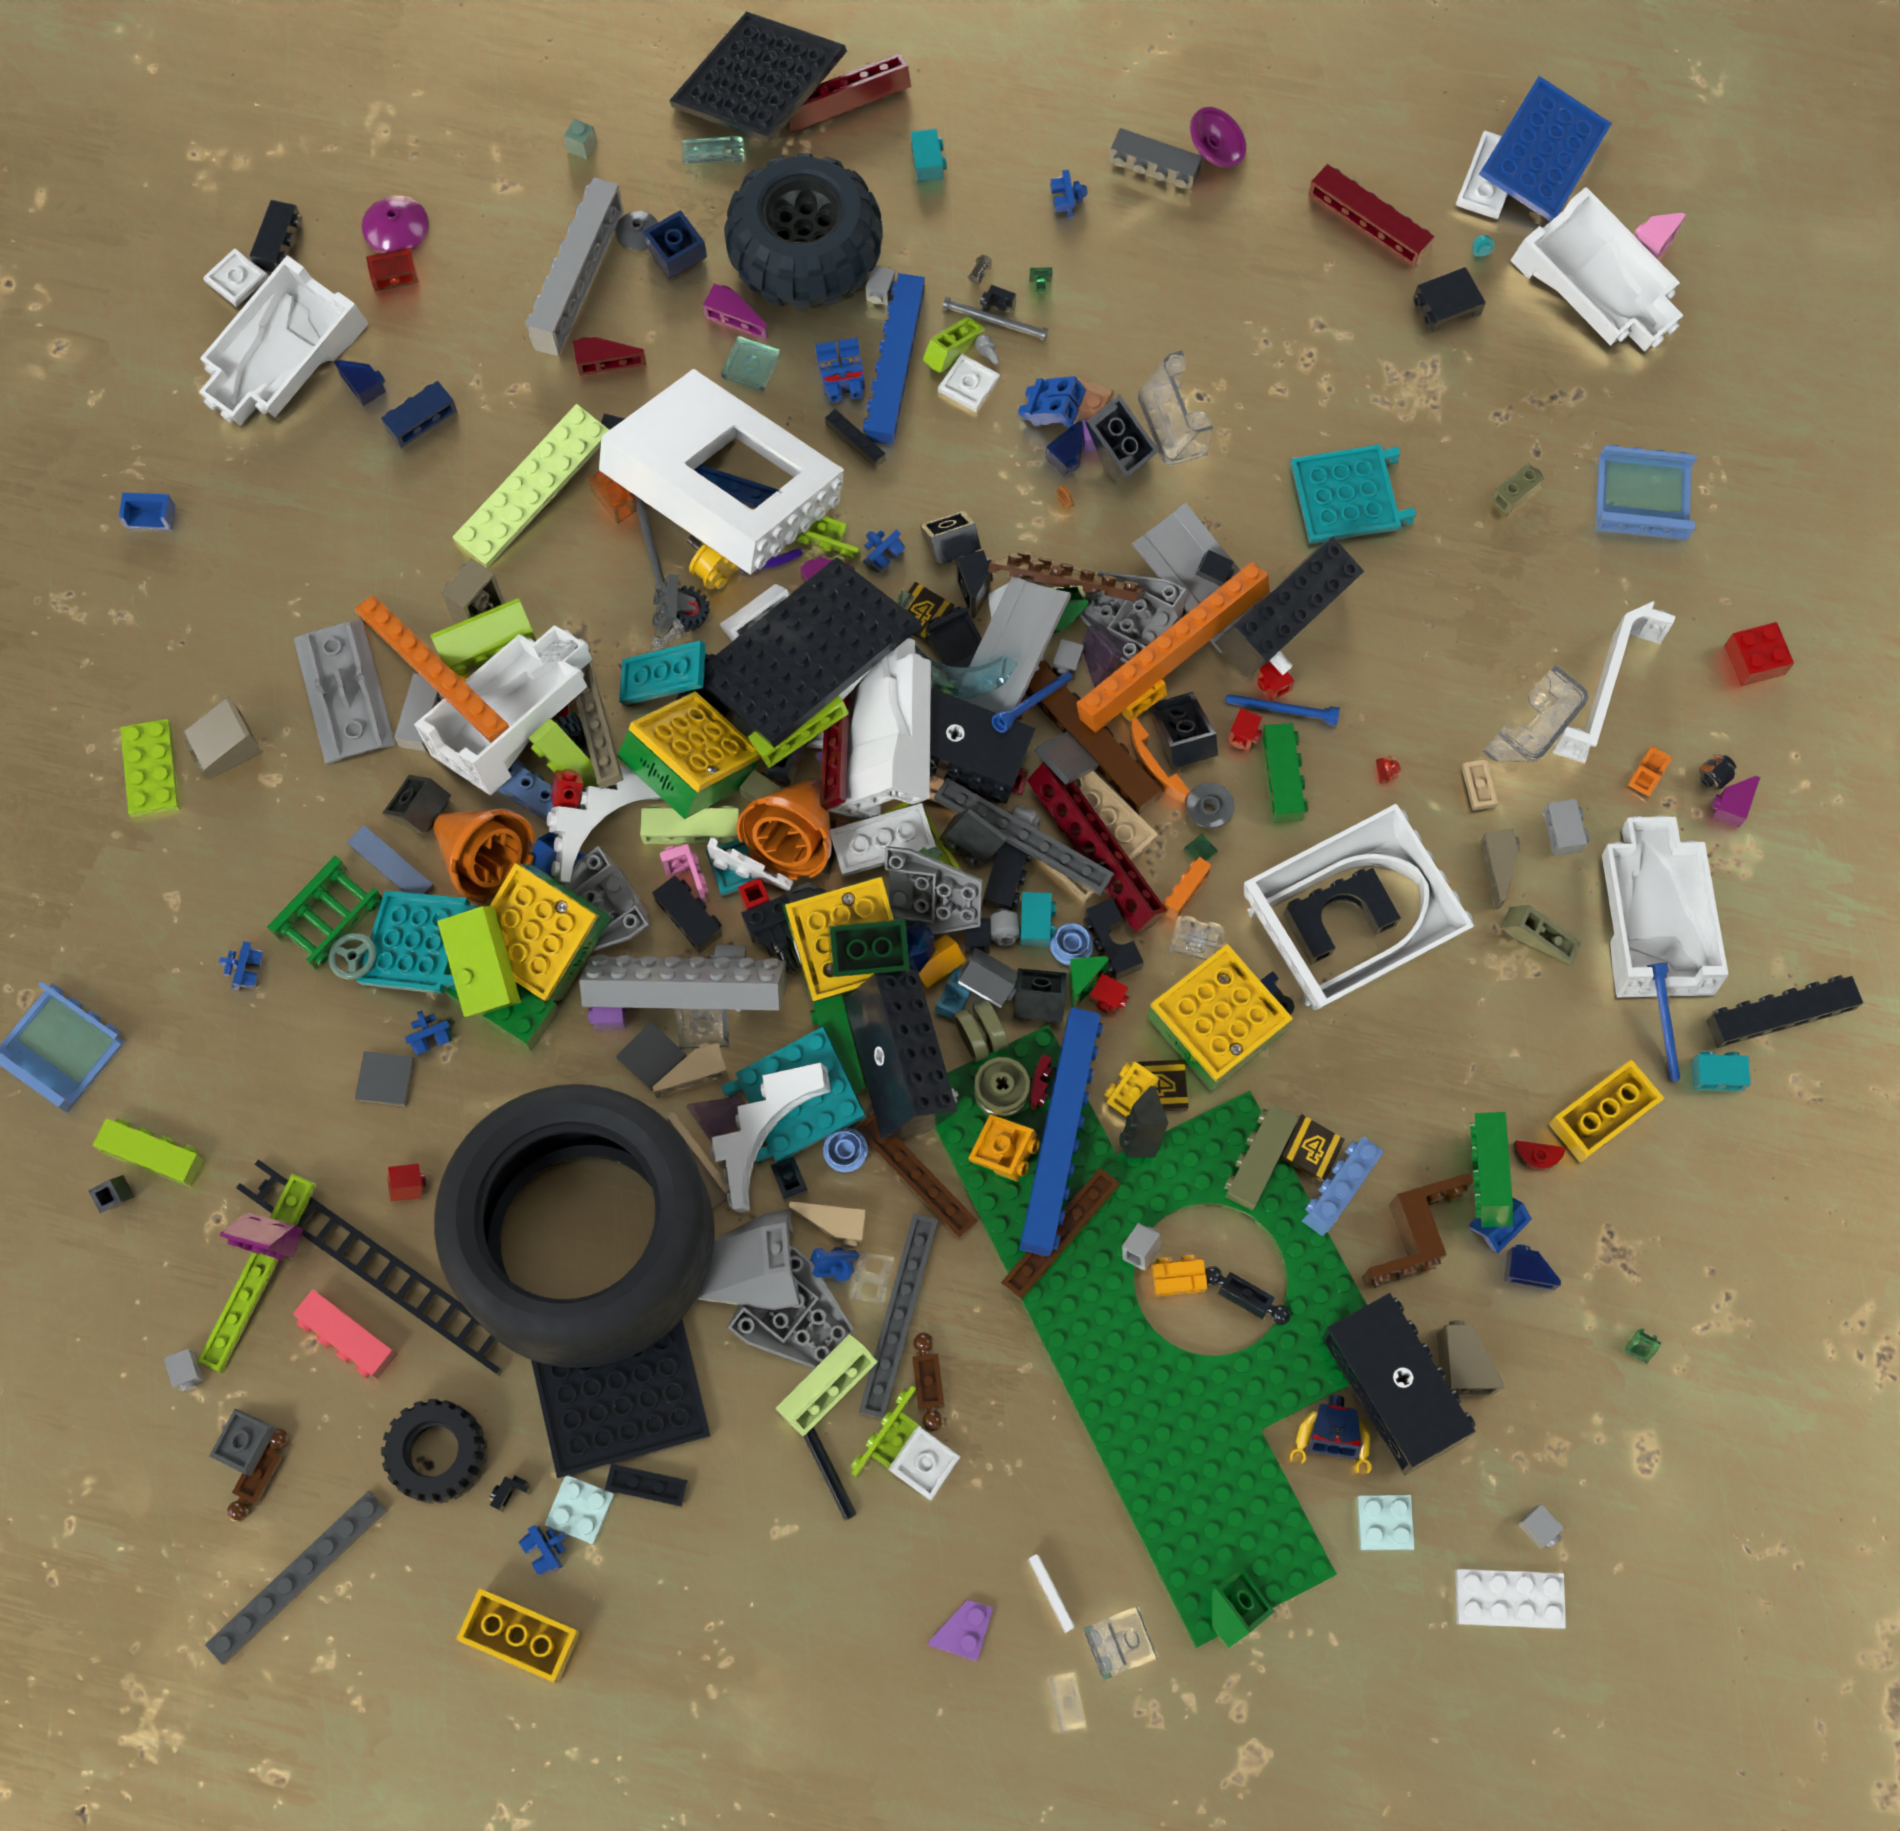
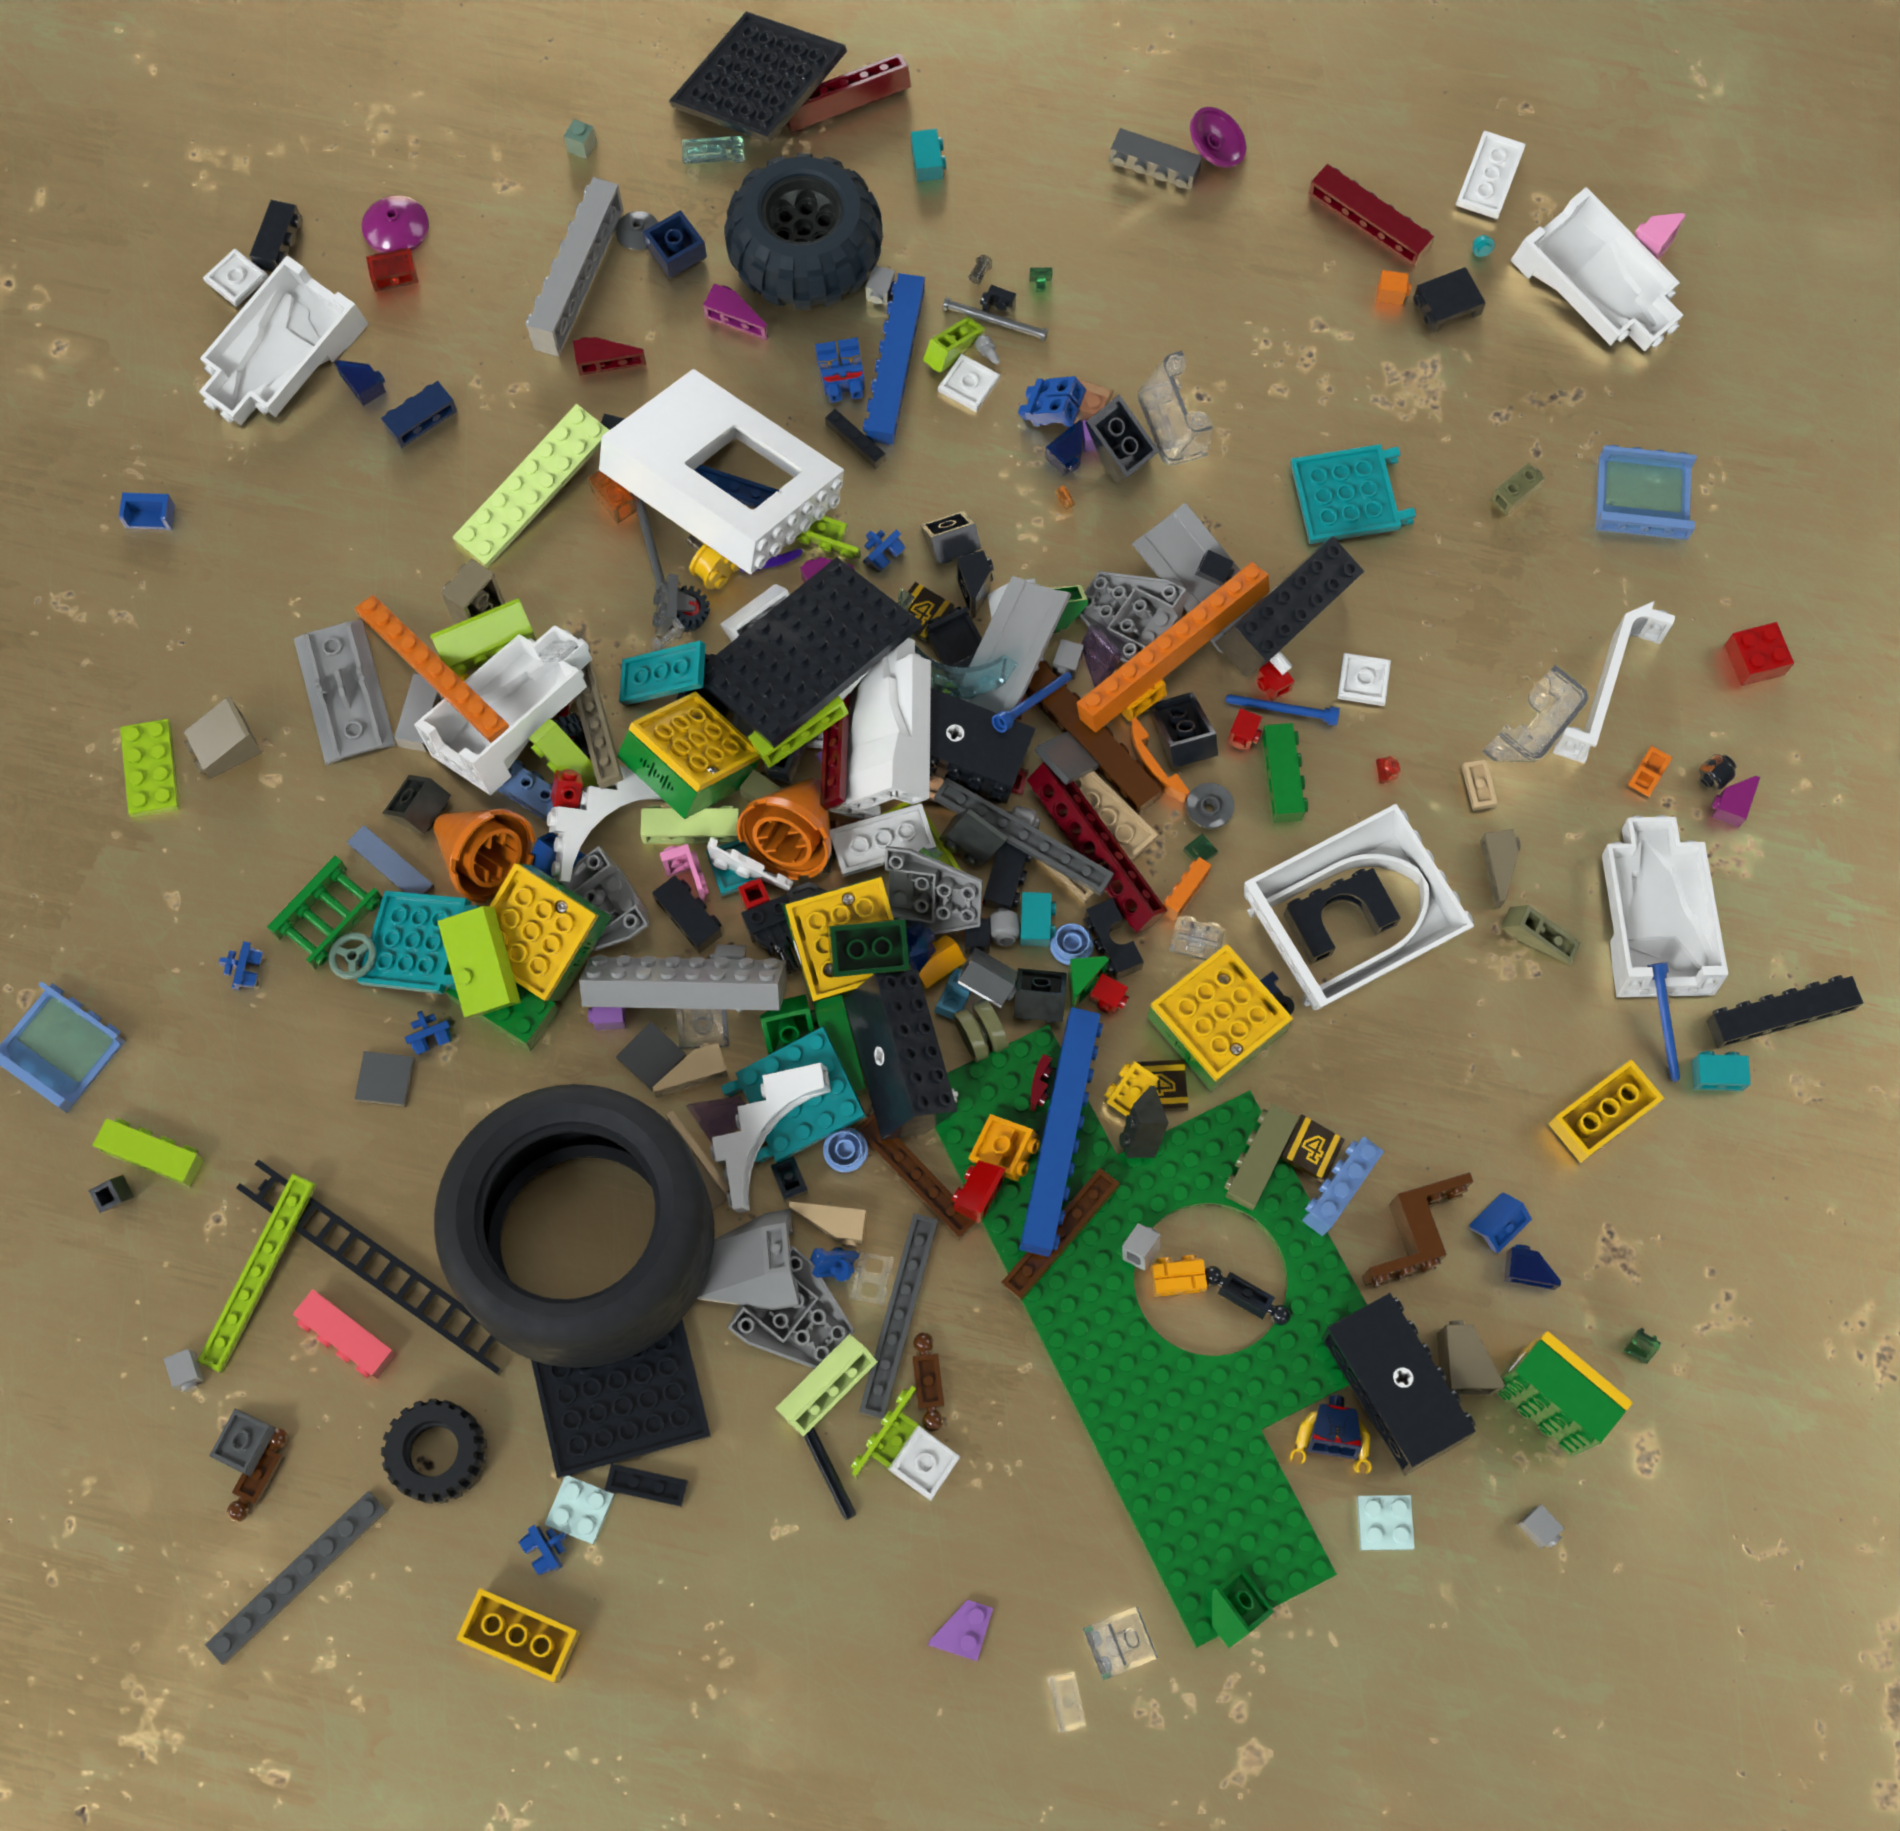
(263, 1236): magenta slope -> none
(405, 1182): red brick -> none
(502, 1494): black bracket -> none
(750, 363): clear light blue tile -> none
(788, 1024): none -> green slope
(979, 1190): none -> red slope
(1001, 1073): olive wheel -> none
(1051, 1593): white tile -> none
(1064, 185): blue hips -> none
(1064, 575): reddish brown wing -> none
(1364, 679): none -> white plate
(1393, 287): none -> orange brick
(1491, 1169): green brick -> none
(1510, 1599): white plate -> none
(1539, 1155): red plate -> none
(1545, 149): blue plate -> none
(1562, 1394): none -> green piece
(1565, 827): light grey brick -> none

